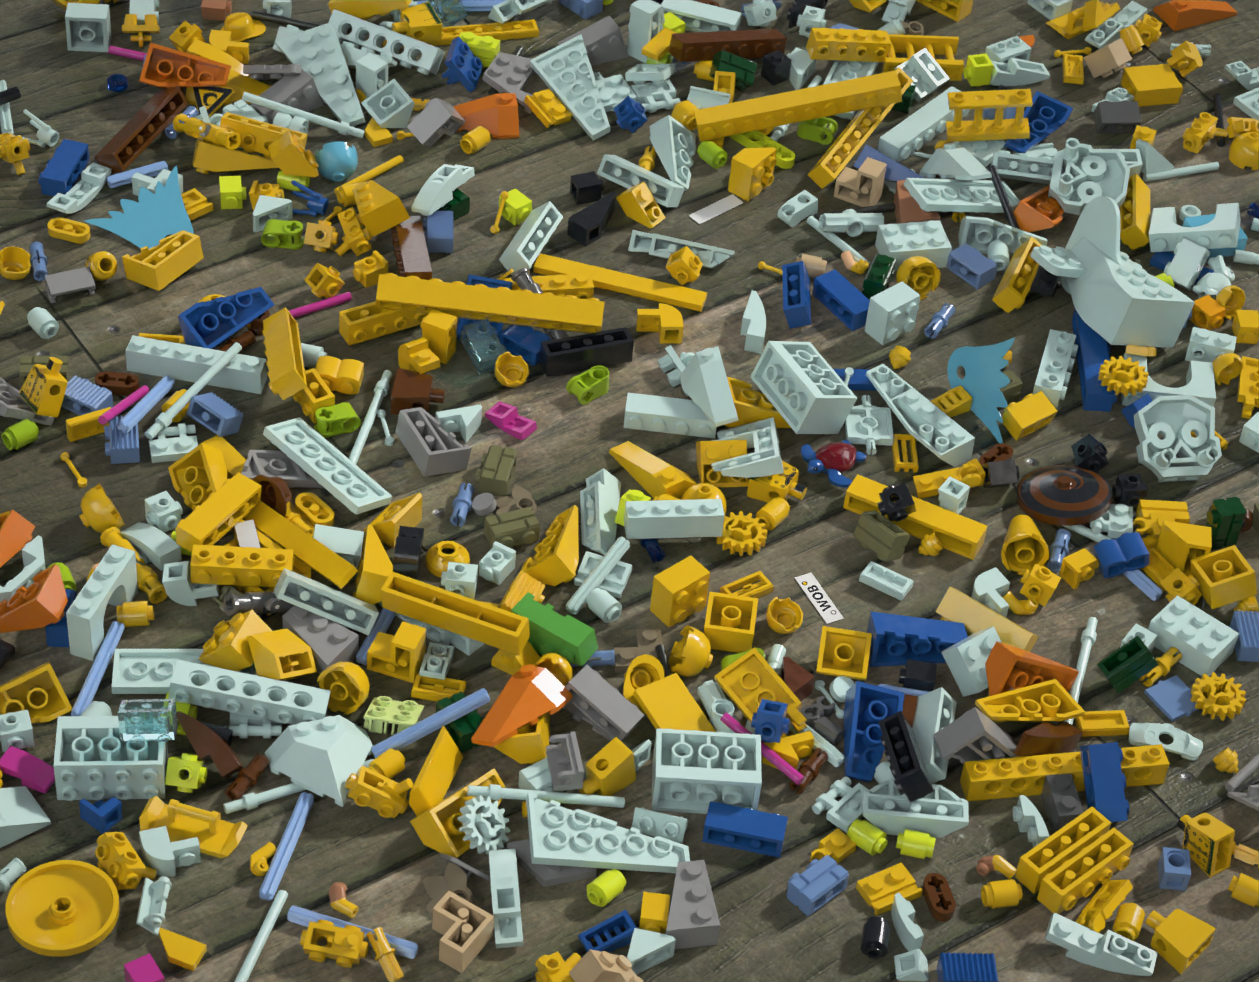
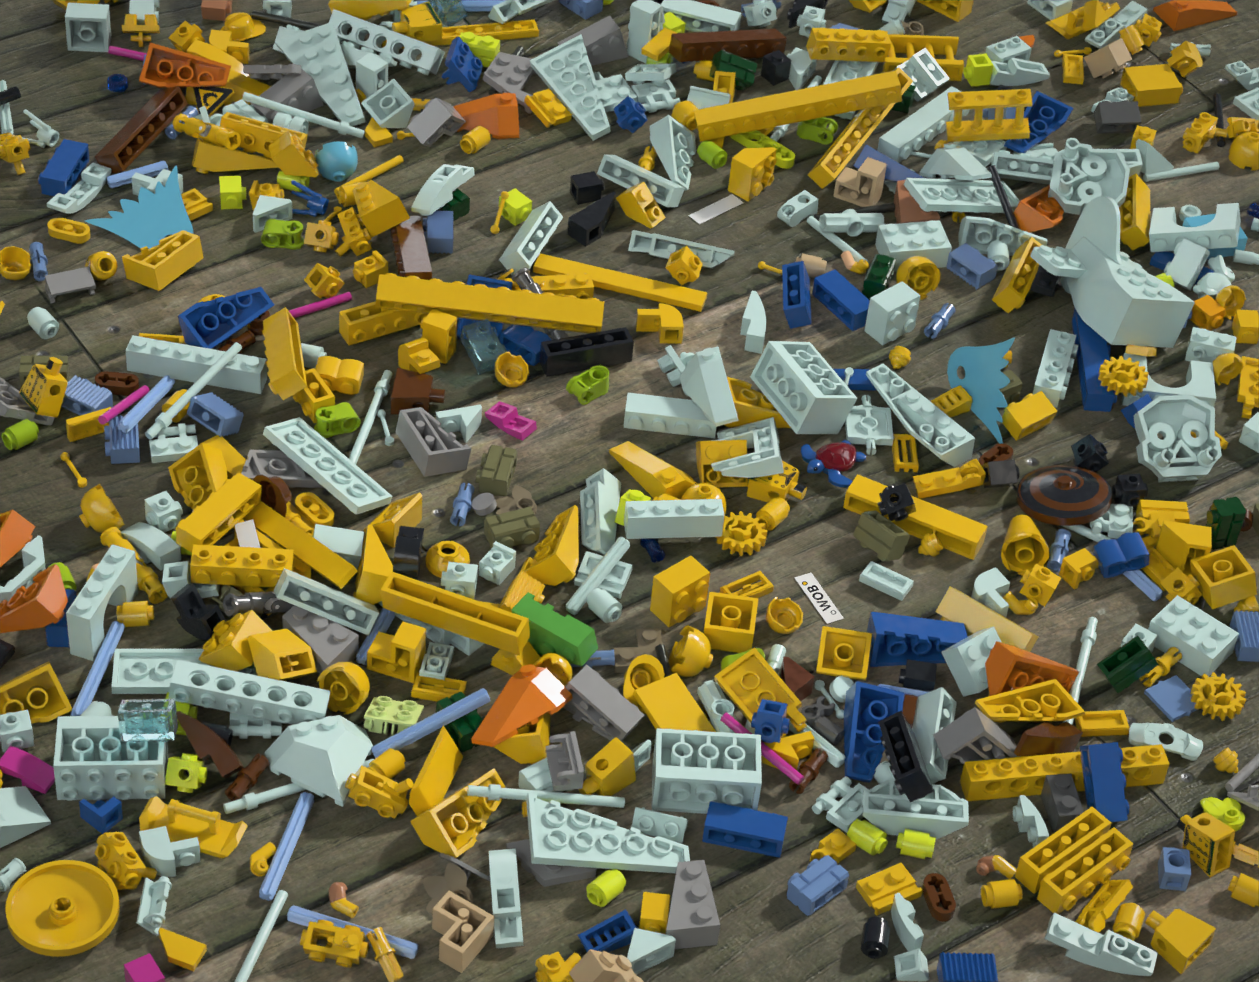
(194, 615): none -> black brick
(483, 824): light aqua gear -> none
(953, 495): light aqua brick -> none
(1226, 811): none -> neon yellow plate

